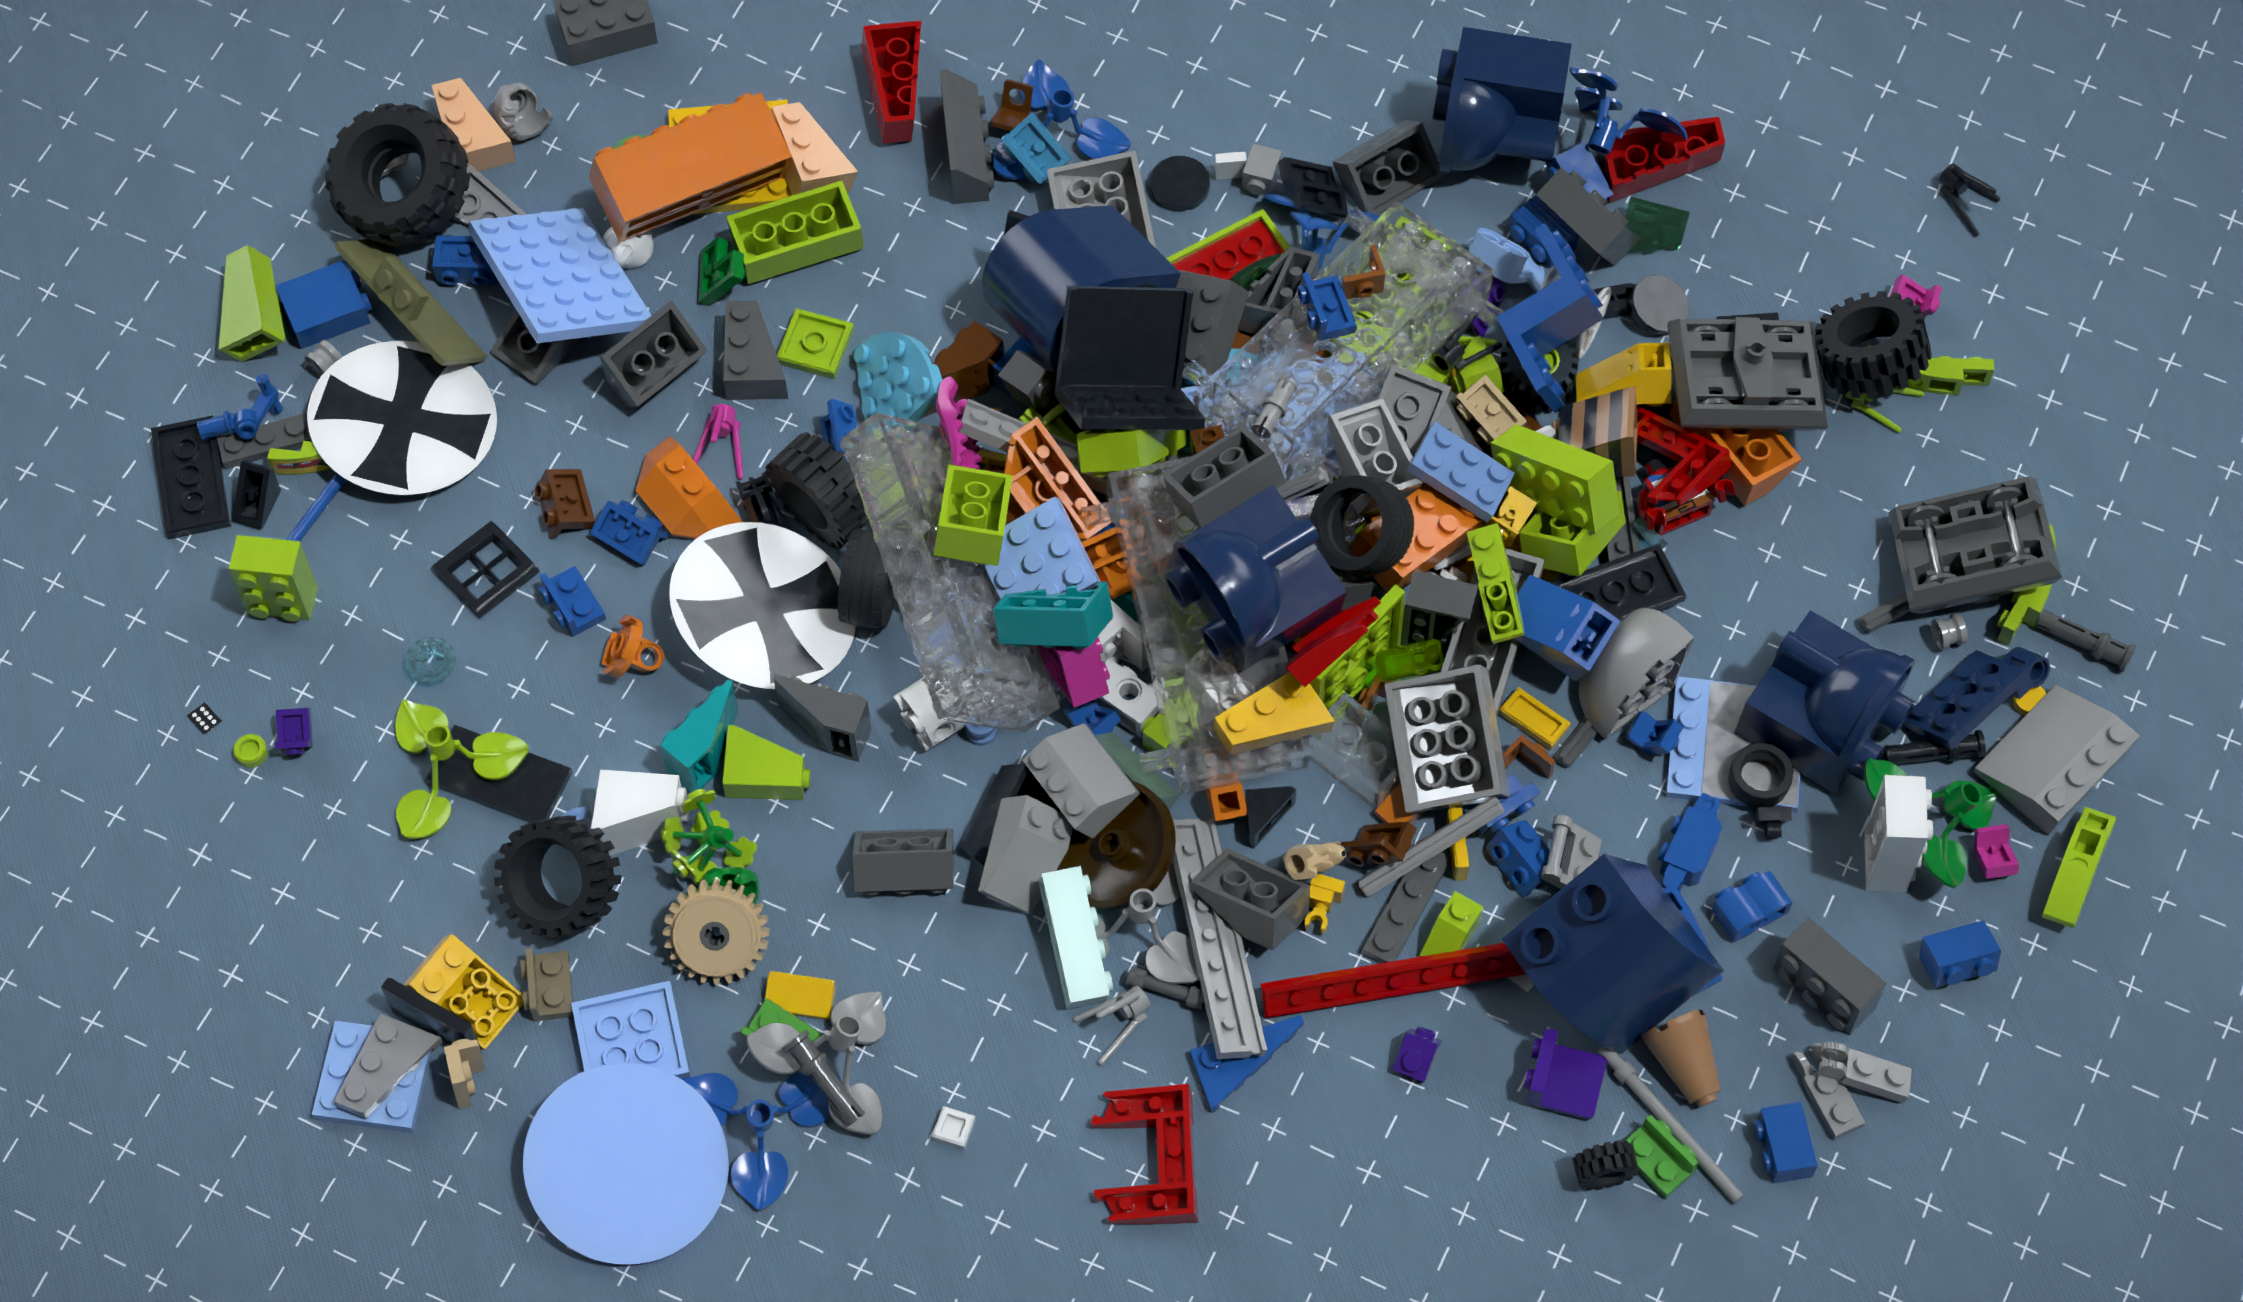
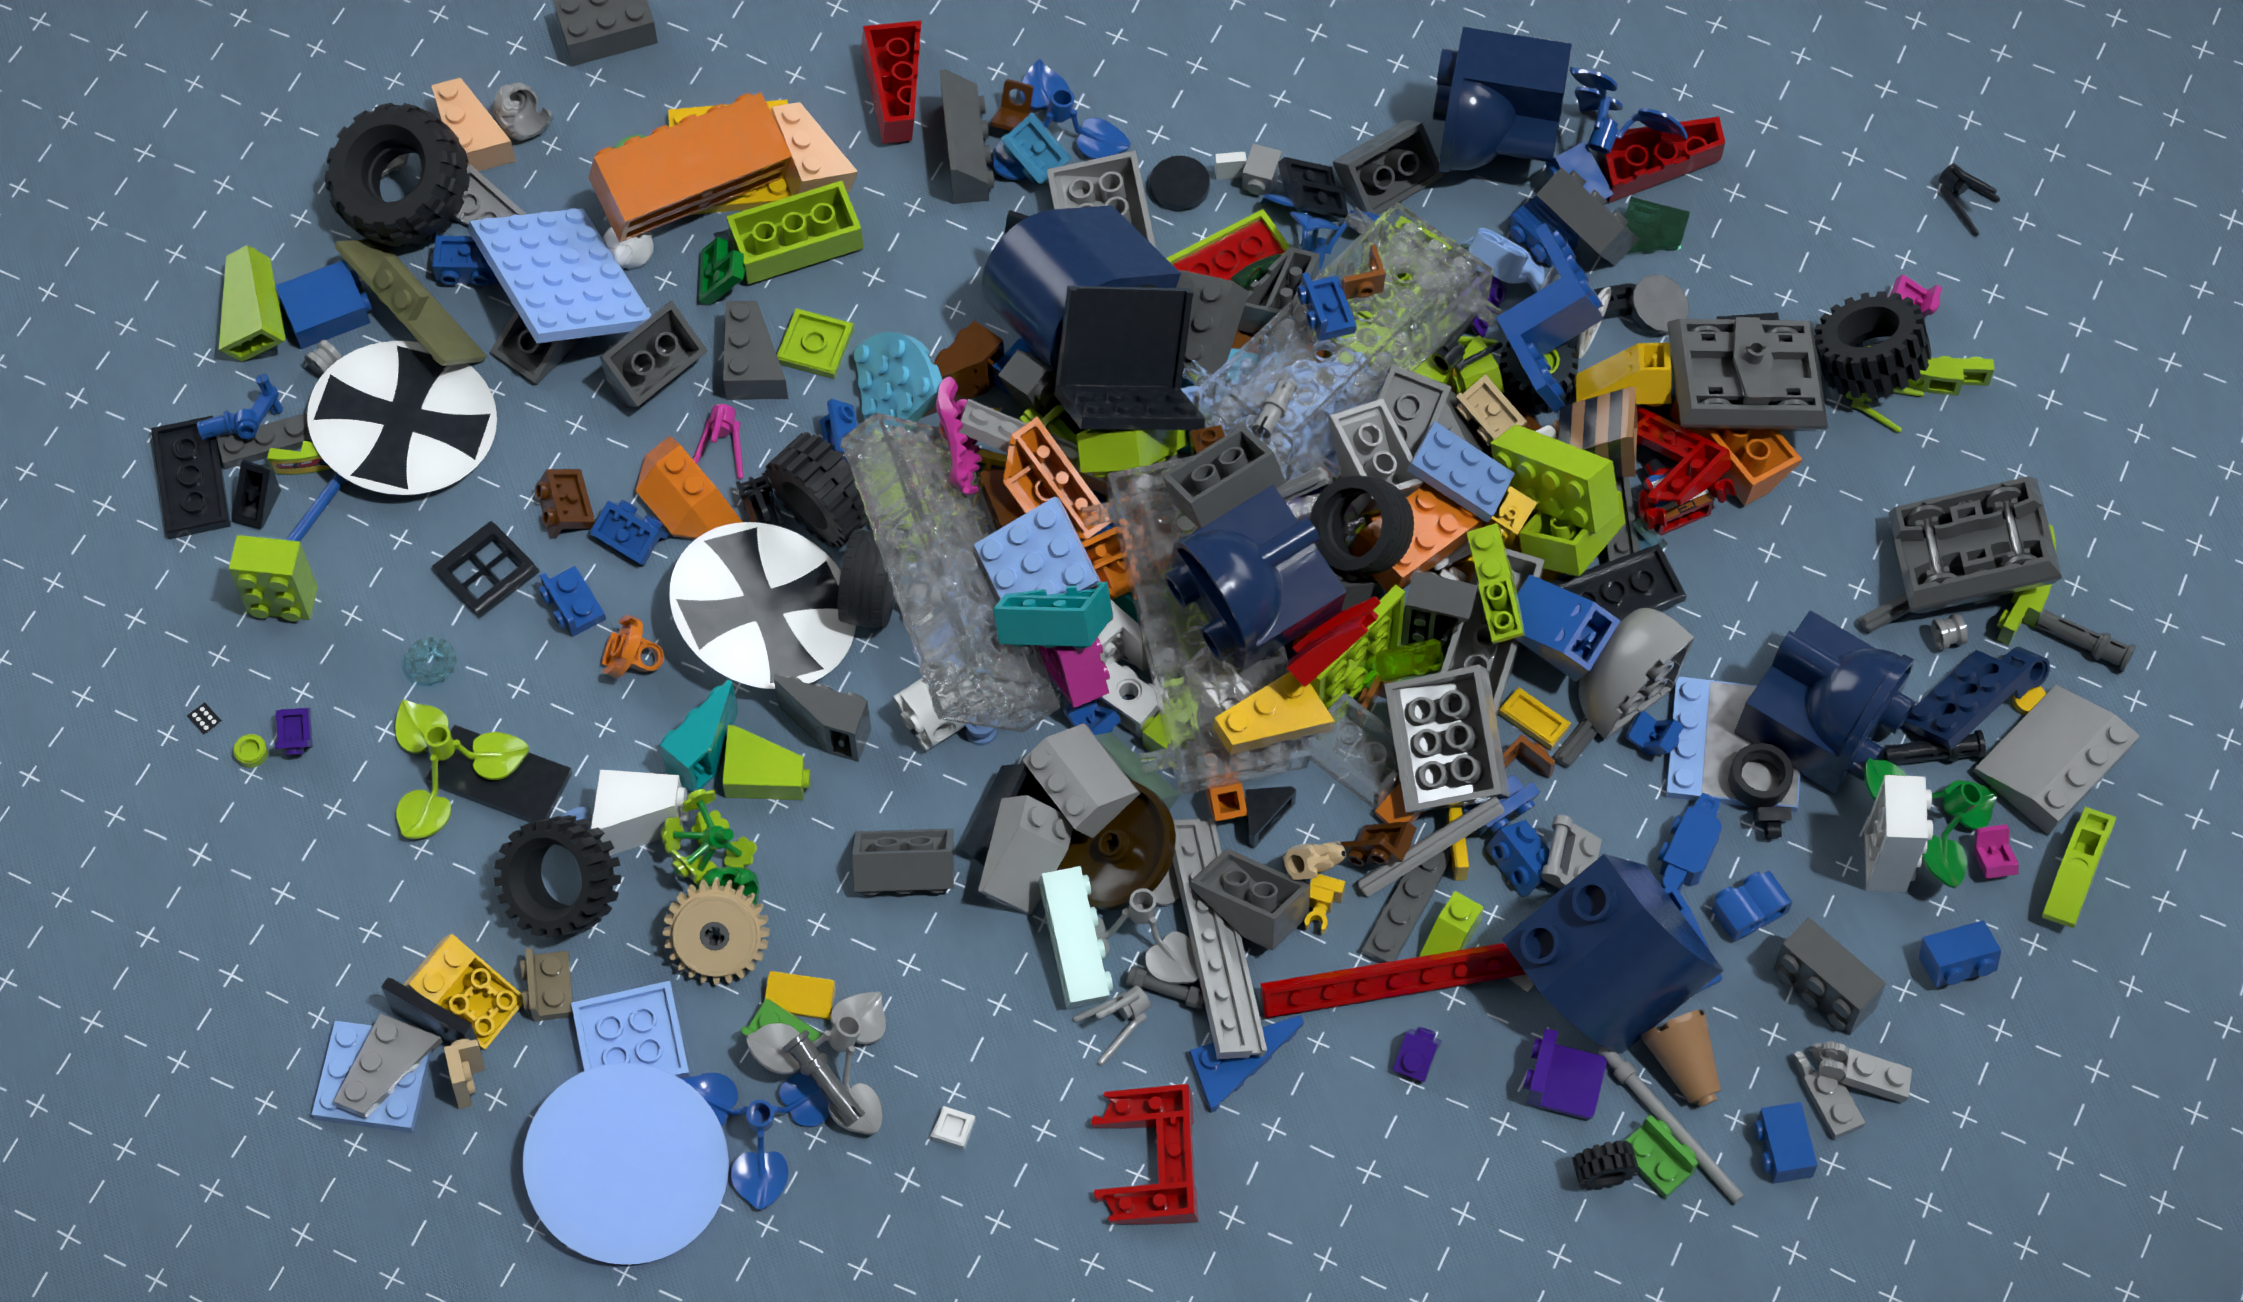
(973, 515): lime brick -> none

